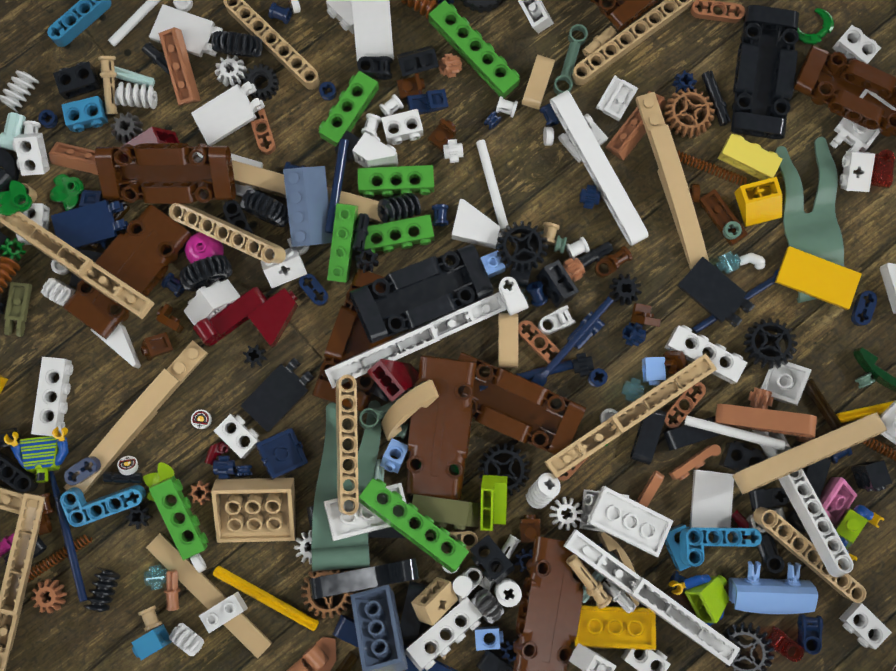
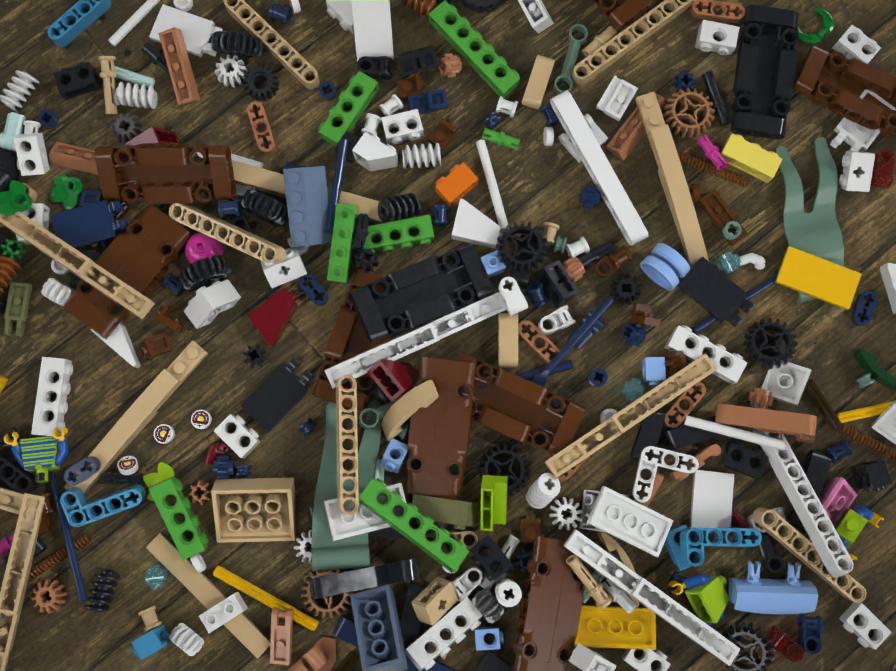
(84, 109): dark azure brick -> none
(144, 517): black gear -> none
(164, 433): none -> tile
(172, 590): nougat axle -> none
(227, 113): white tile -> none
(229, 207): none -> dark blue bush
(230, 318): dark red beam -> none
(281, 453): dark blue plate -> none
(281, 636): none -> nougat plate
(307, 427): none -> dark blue bush
(367, 176): bright green brick -> none
(421, 155): none -> white piece
(453, 150): white gear -> none
(456, 184): none -> orange brick
(462, 585): white tile -> none
(500, 138): none -> bright green pin
(508, 646): dark blue gear -> none
(582, 364): black gear -> none
(652, 465): none -> white beam
(665, 266): none -> light blue wheel
(712, 152): none -> dark pink pin
(726, 33): none -> white brick
(760, 201): yellow slope -> none
(766, 498): black piece -> none
(809, 453): tan beam -> none

